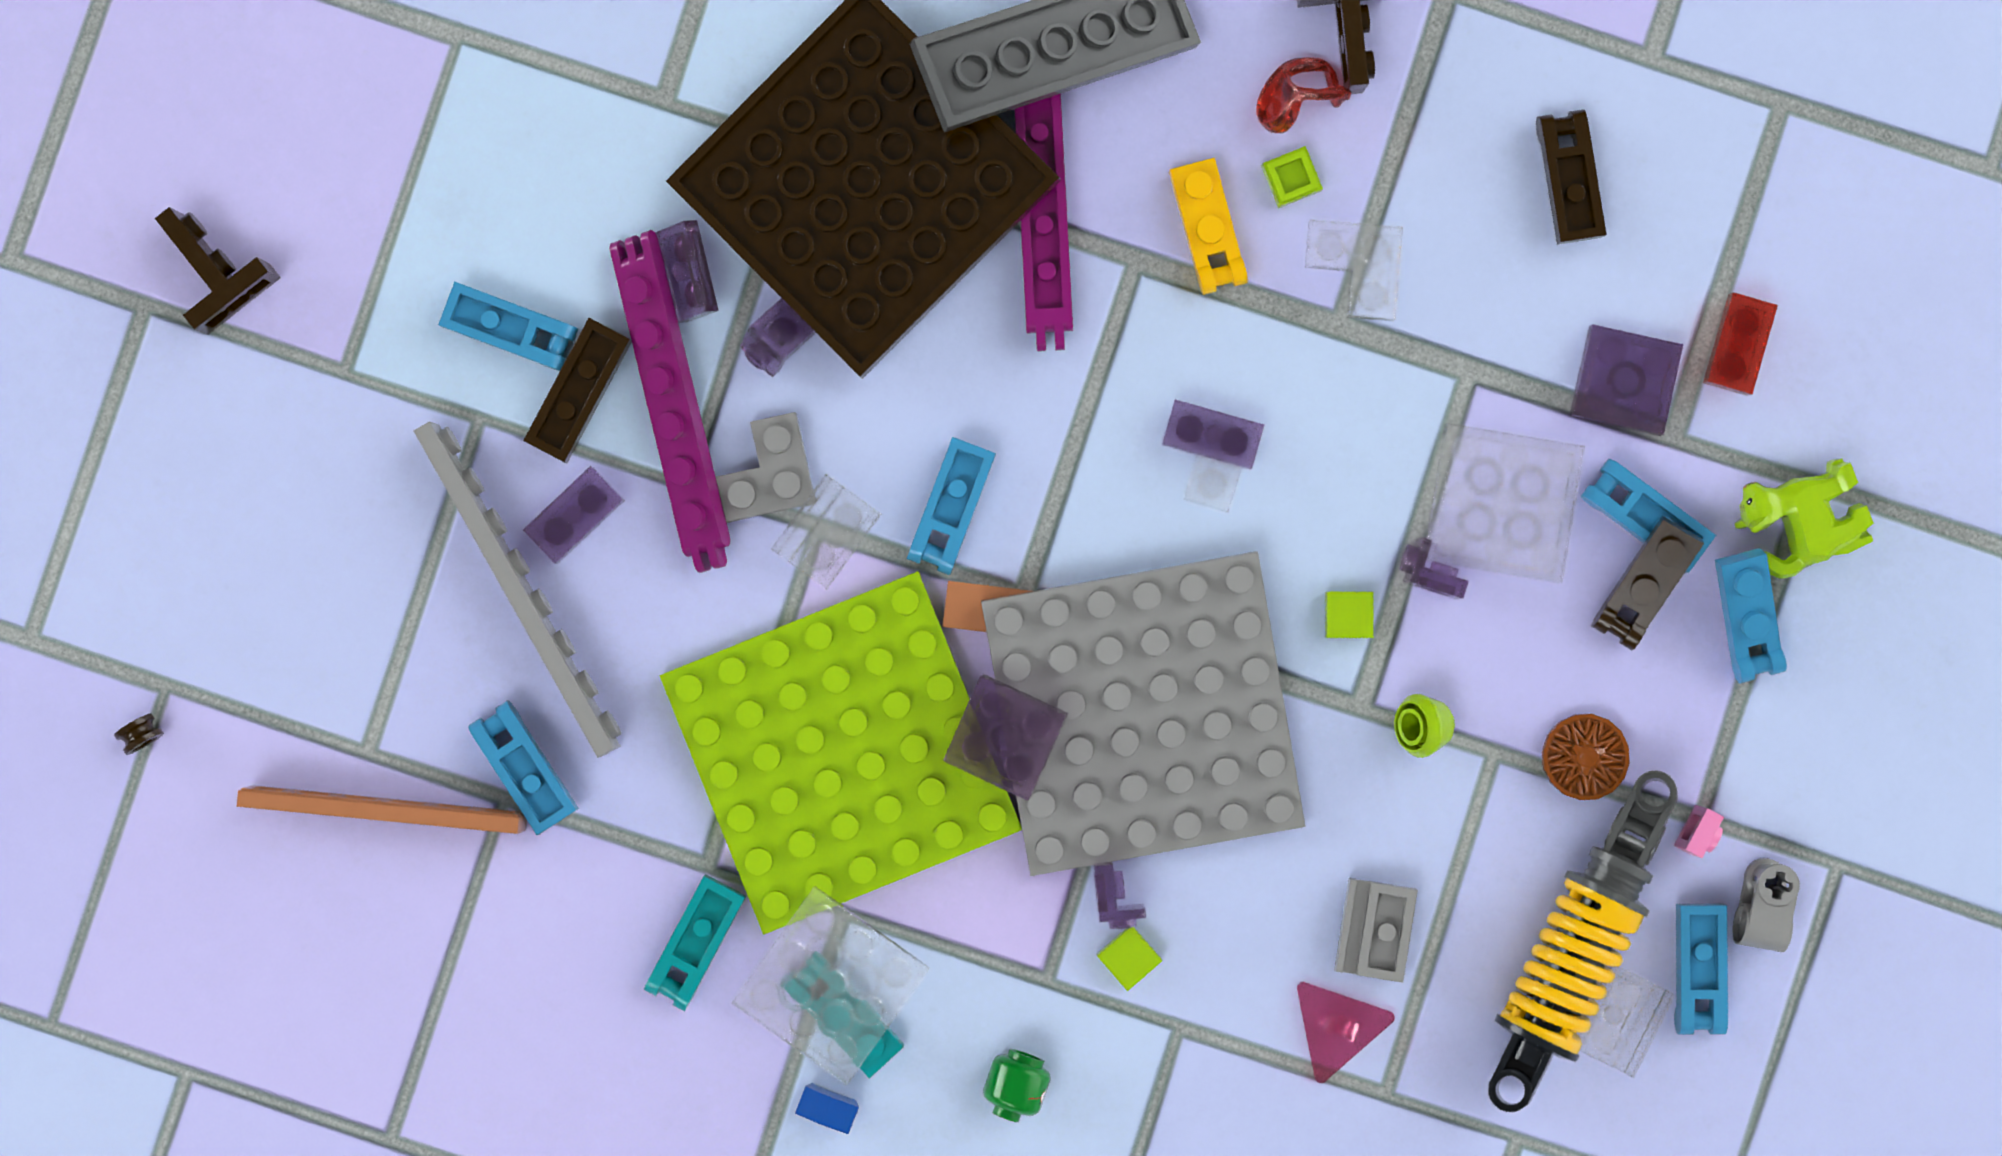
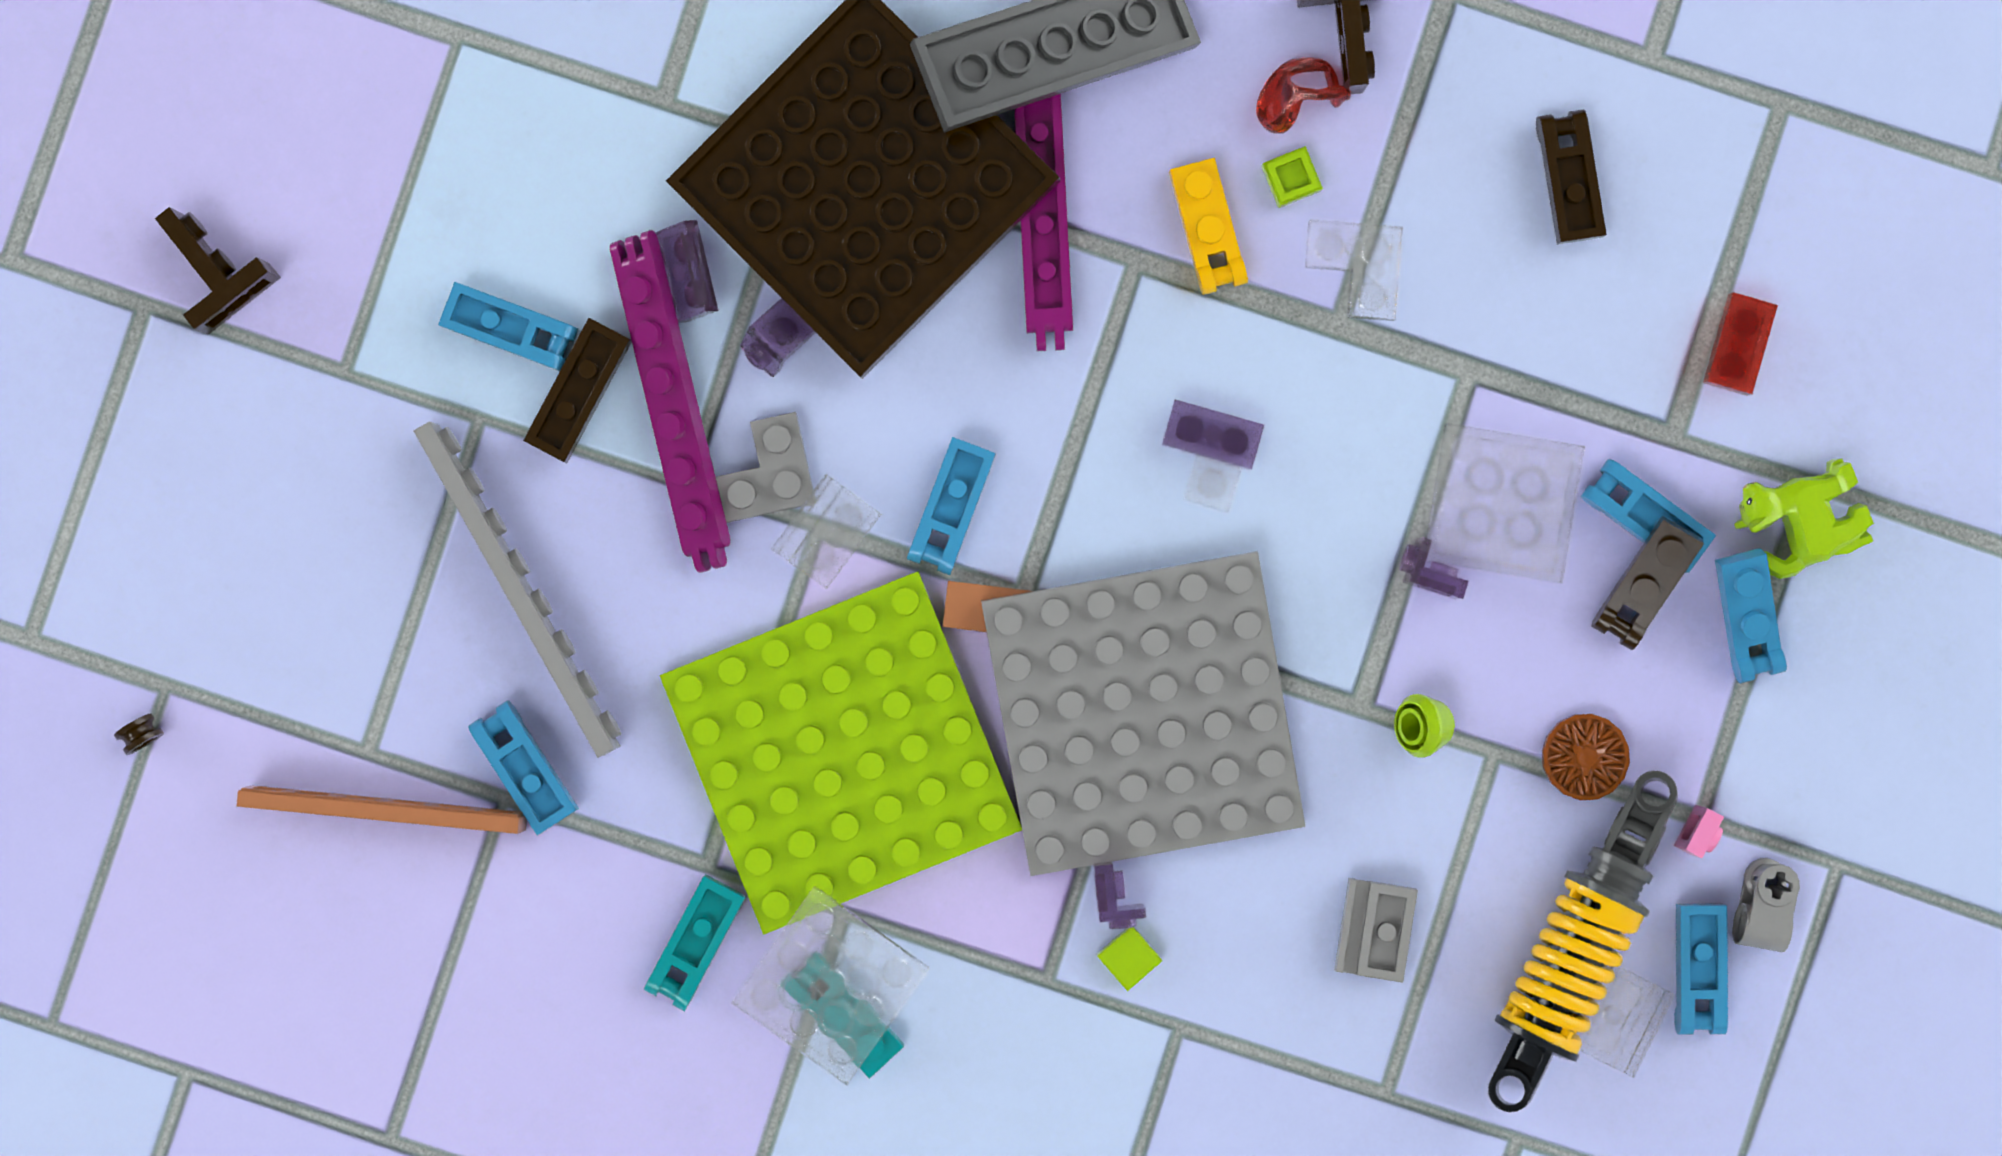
(573, 515): clear purple plate -> none
(827, 1108): blue piece -> none
(1005, 737): clear purple plate -> none
(1016, 1085): green head -> none
(1337, 1027): clear pink piece -> none
(1349, 615): lime tile -> none
(1626, 380): clear purple plate -> none

